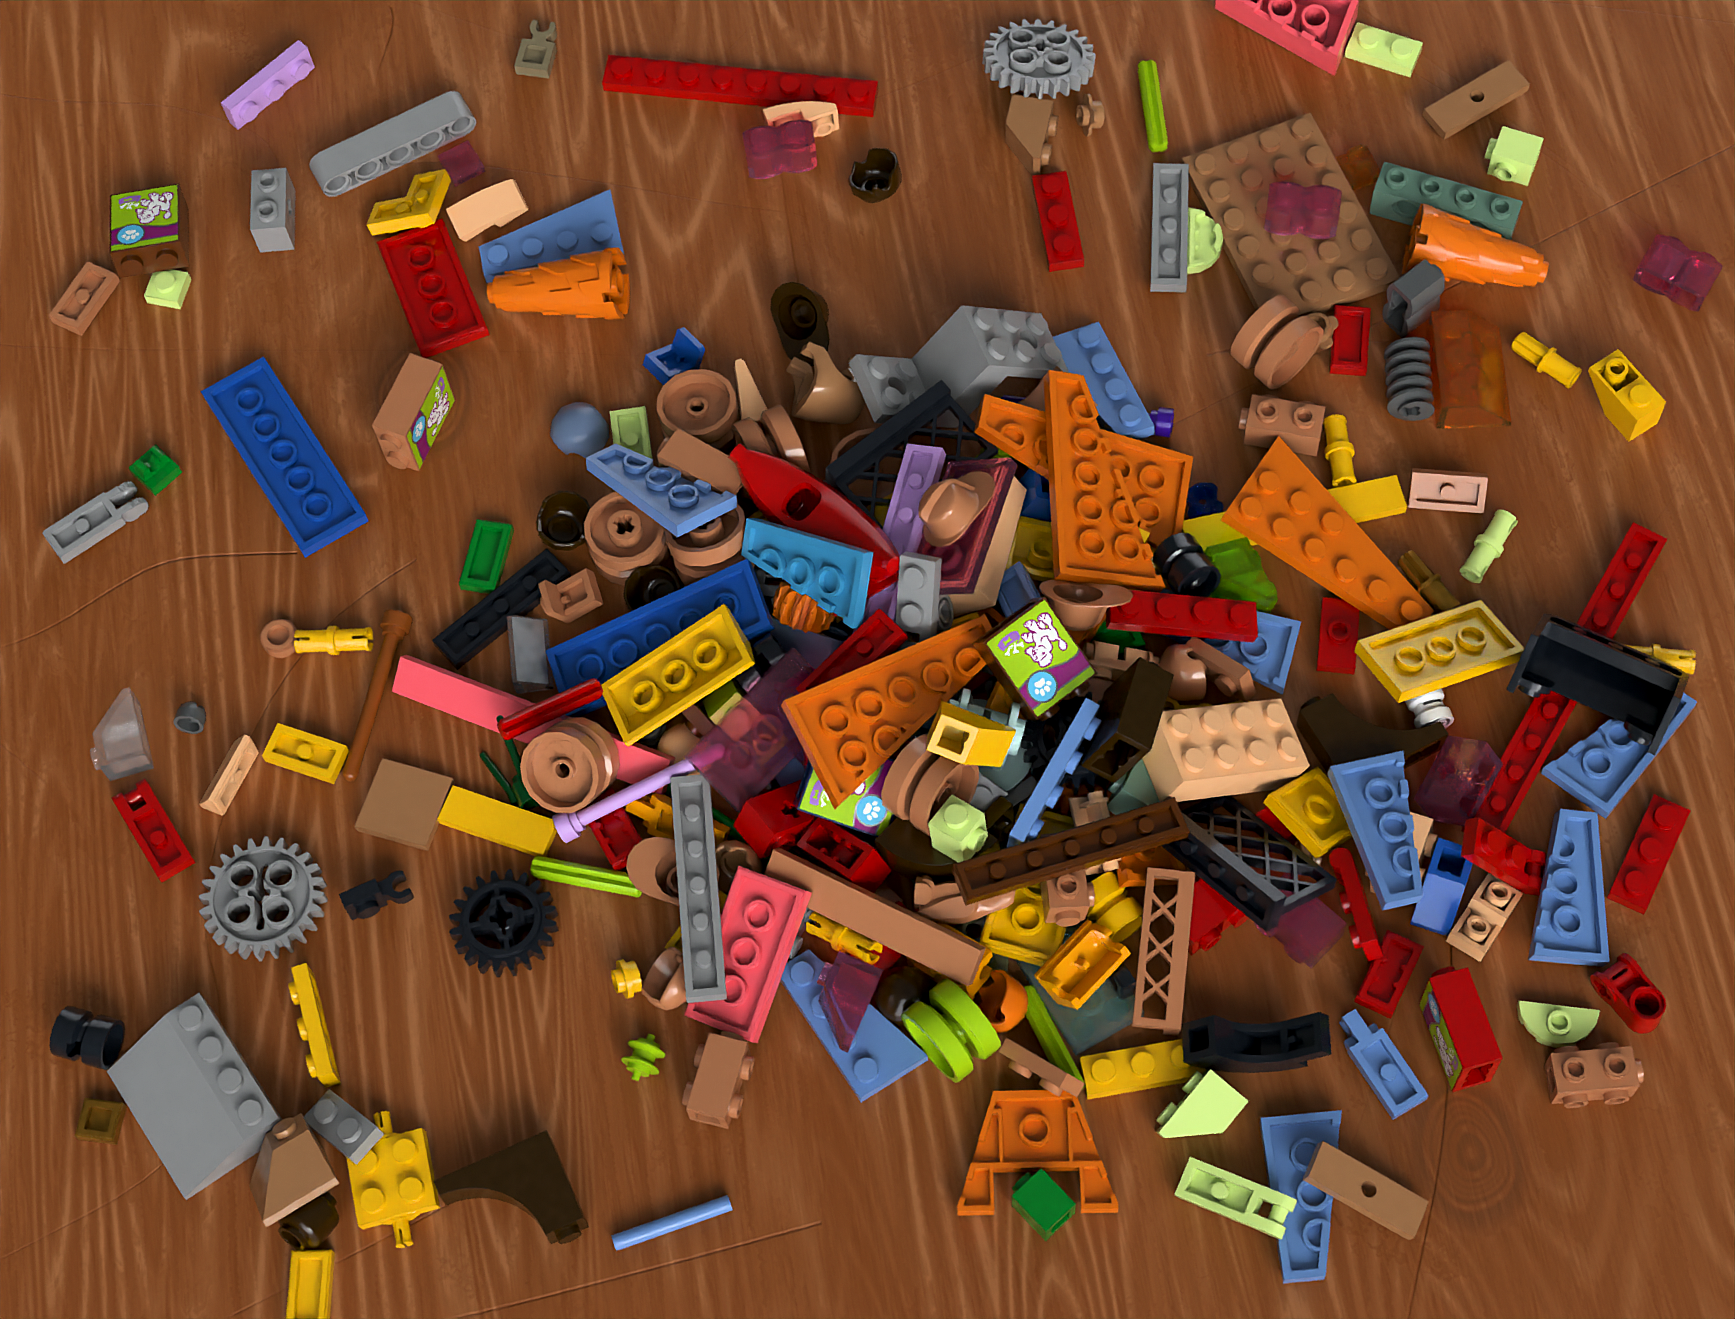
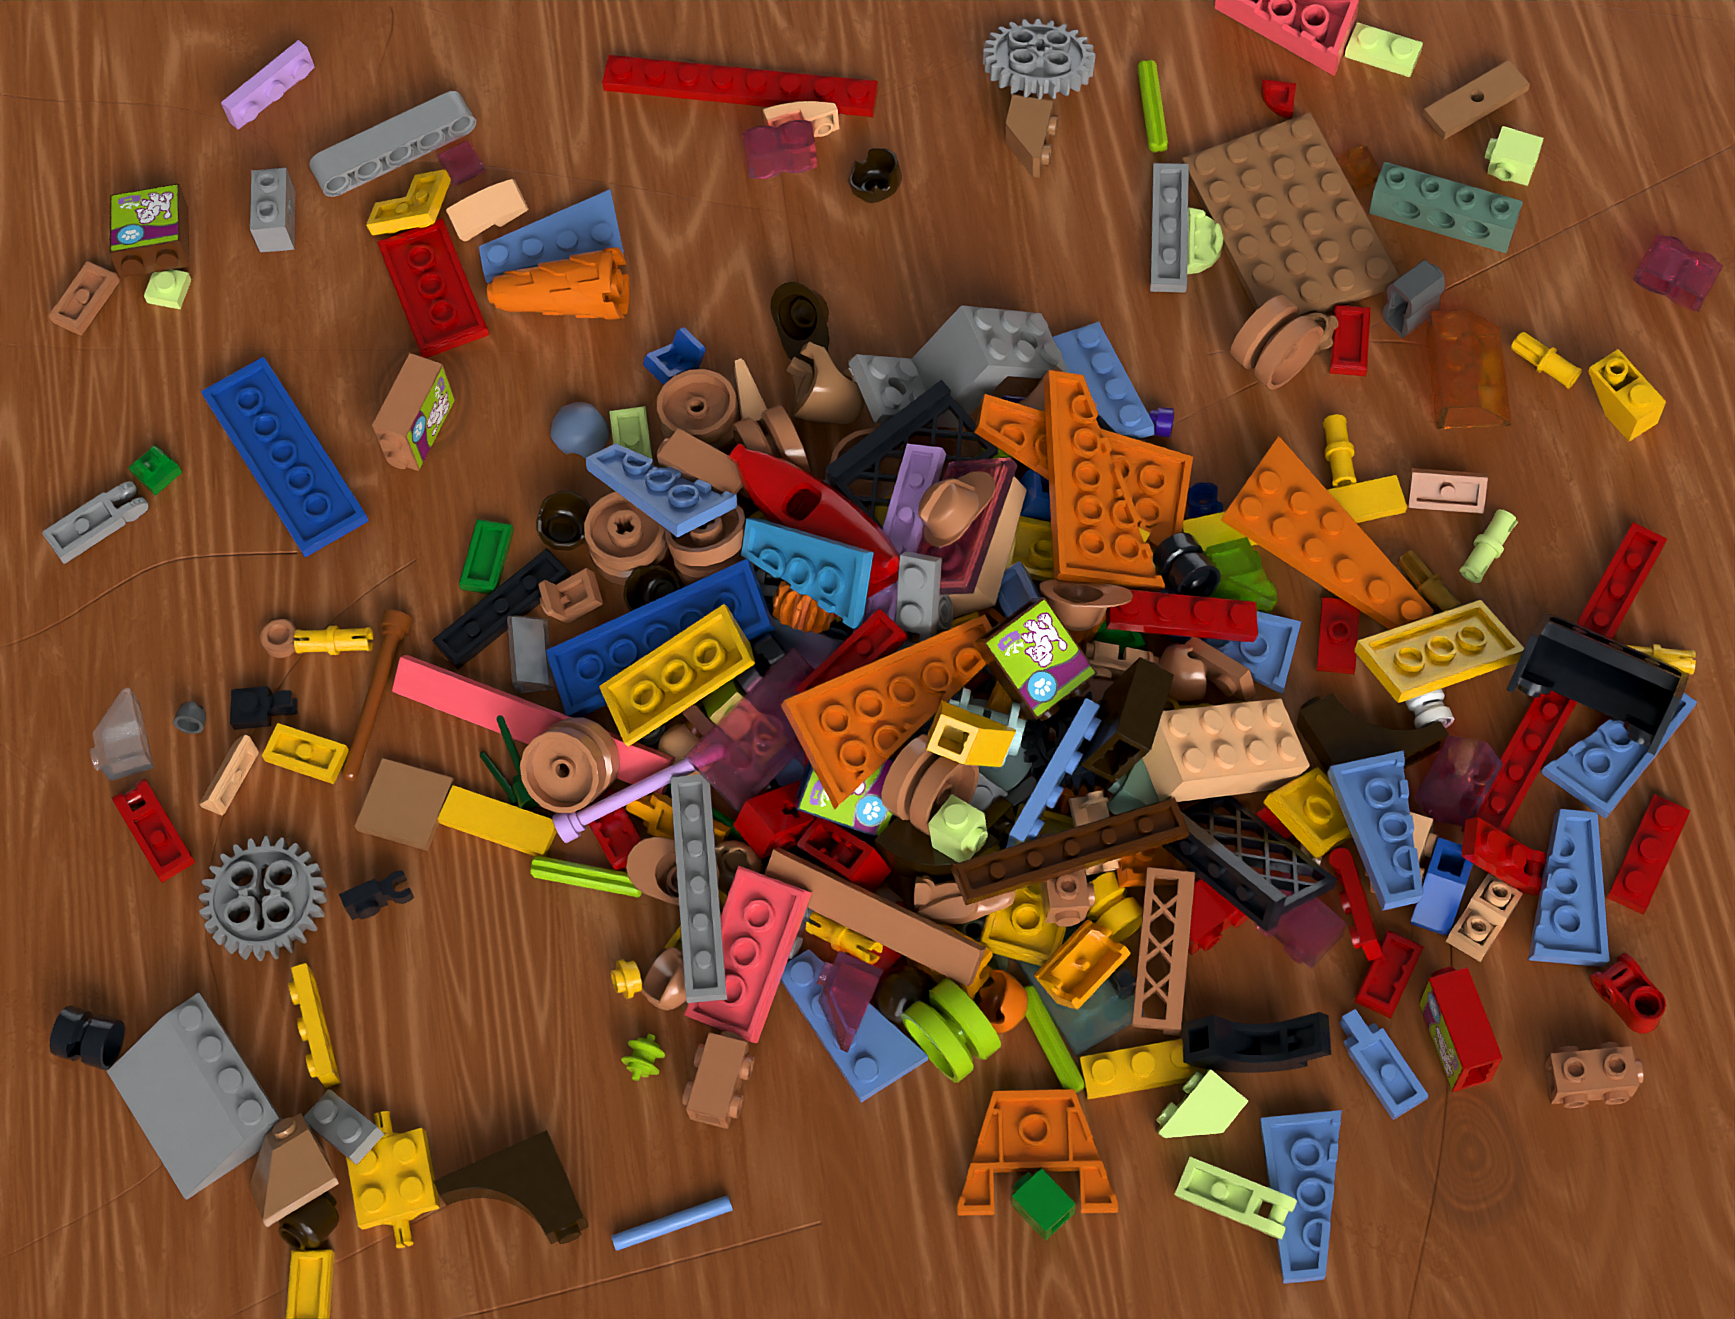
(100, 1121): pearl gold tile -> none
(256, 705): none -> black plate
(517, 923): black gear -> none
(537, 54): dark tan plate -> none
(550, 709): red axle -> none
(1052, 1079): nougat plate -> none
(1057, 221): red plate -> none
(1090, 114): medium nougat plate -> none
(1279, 97): none -> red tile
(1294, 422): nougat brick -> none
(1302, 210): clear pink brick -> none
(1384, 1199): medium nougat tile -> none
(1409, 379): dark grey piece -> none
(1470, 251): orange cone -> none
(1557, 1024): yellowish green plate -> none

